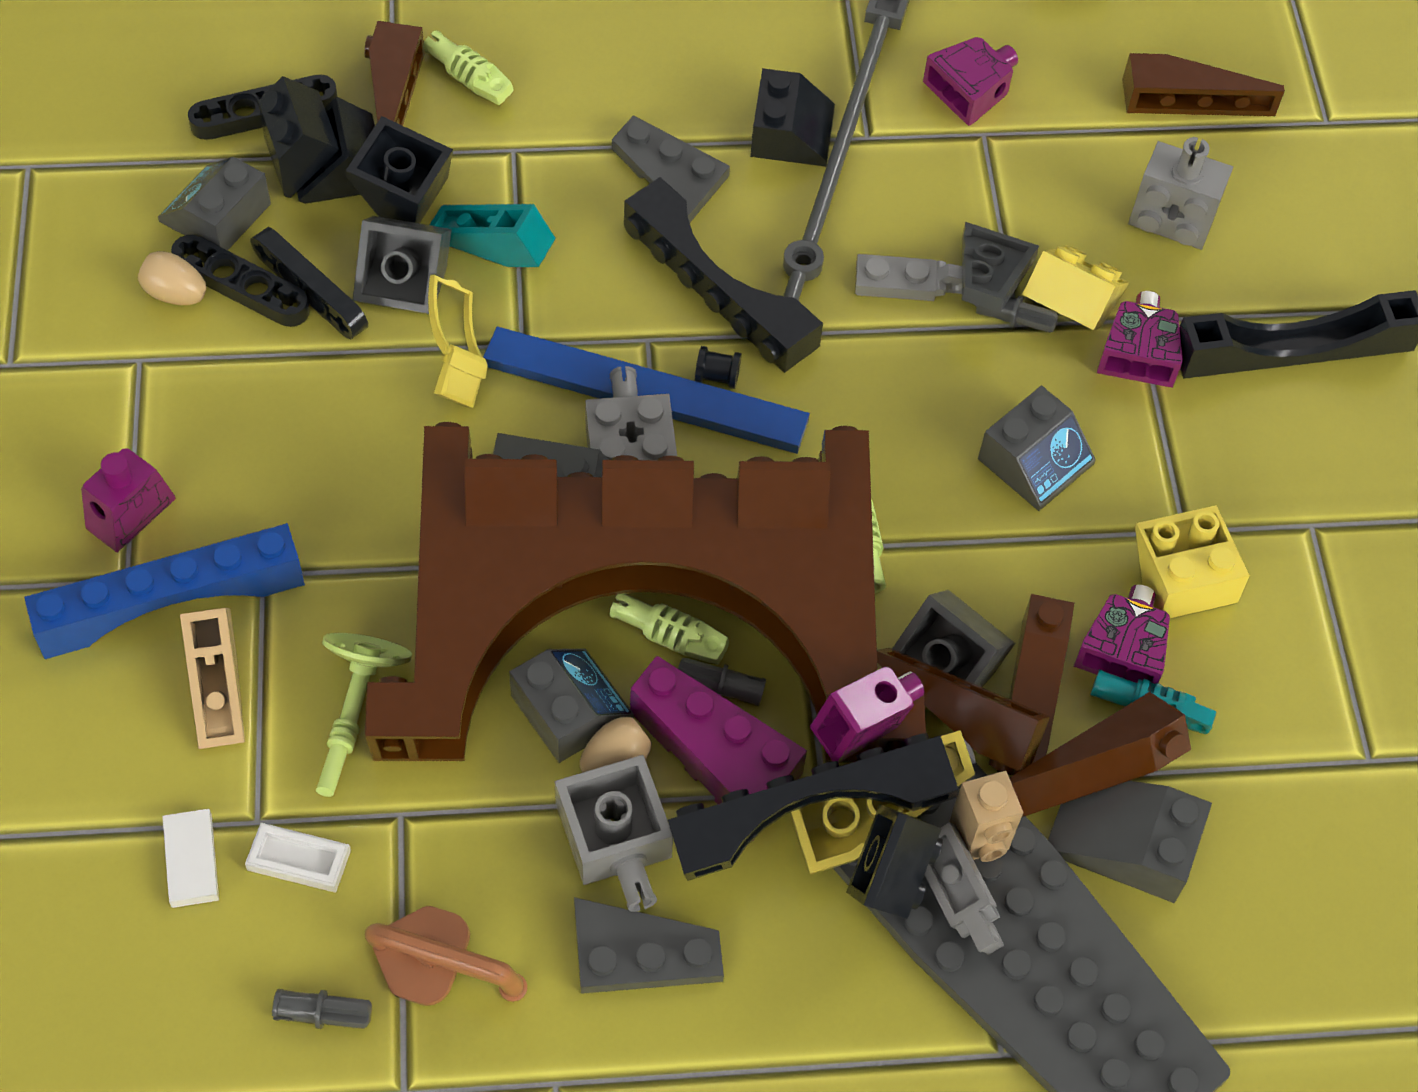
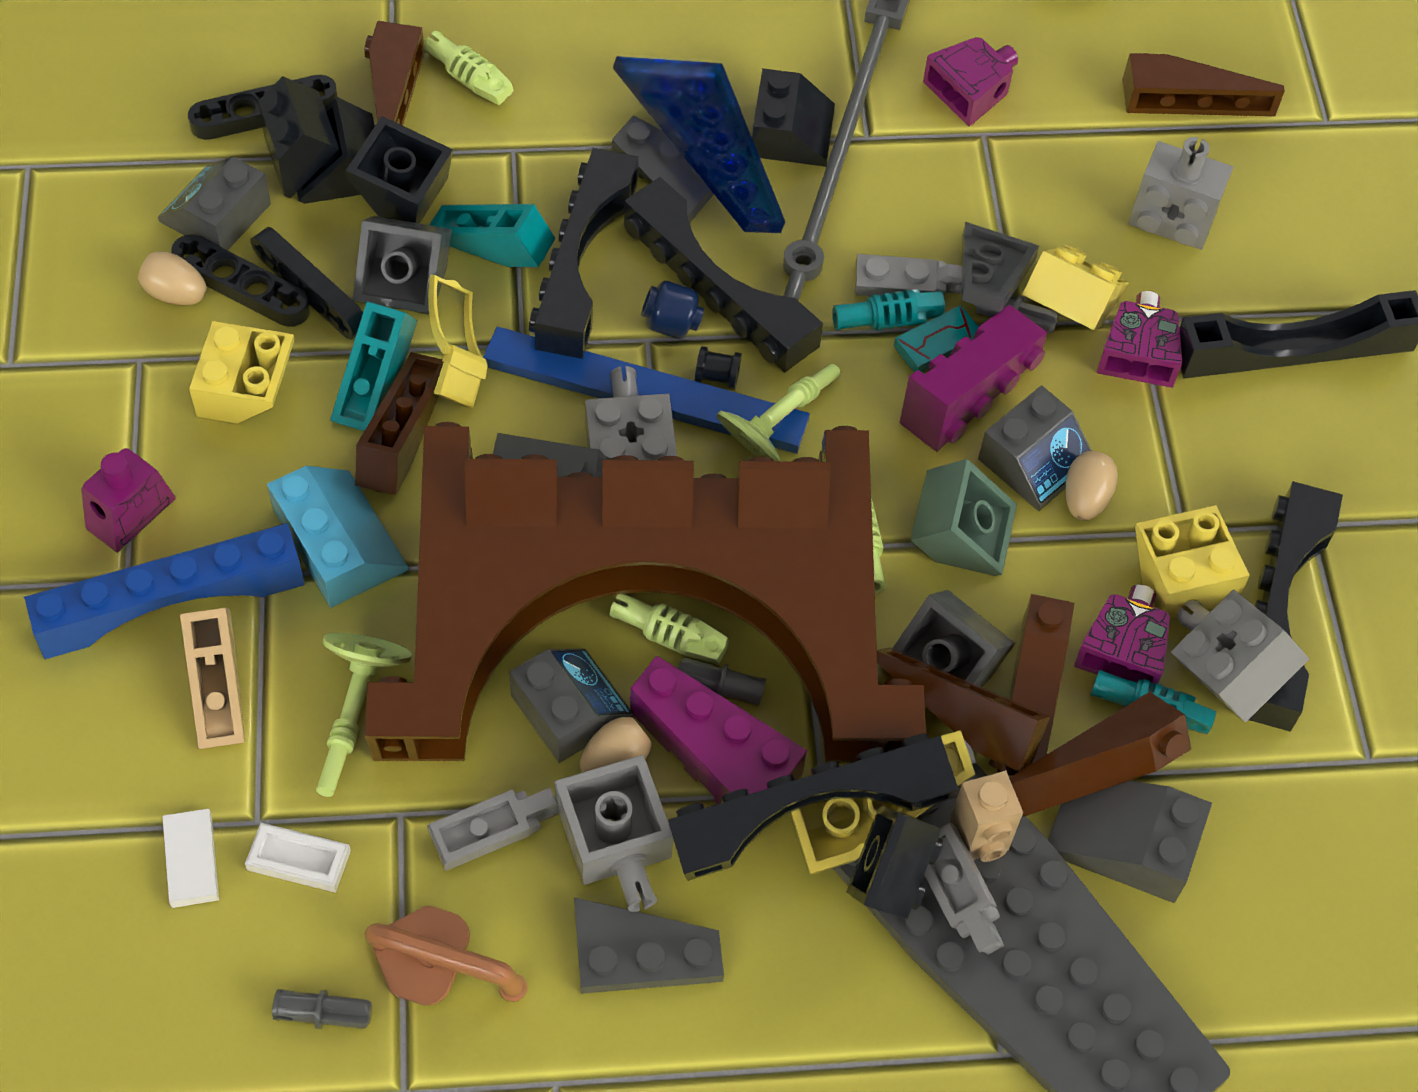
(239, 372): none -> light yellow slope
(335, 531): none -> medium azure slope
(373, 364): none -> teal slope
(397, 426): none -> reddish brown slope
(490, 825): none -> light grey hinge
(566, 309): none -> black arch
(672, 309): none -> dark blue head
(708, 128): none -> clear blue wing
(756, 433): none -> yellowish green dish
(865, 711): magenta torso -> none
(890, 310): none -> teal hinge
(935, 338): none -> teal tile
(964, 519): none -> sand green slope
(972, 376): none -> magenta wedge
(1090, 484): none -> tan animal
(1237, 653): none -> light grey brick
(1304, 529): none -> black arch

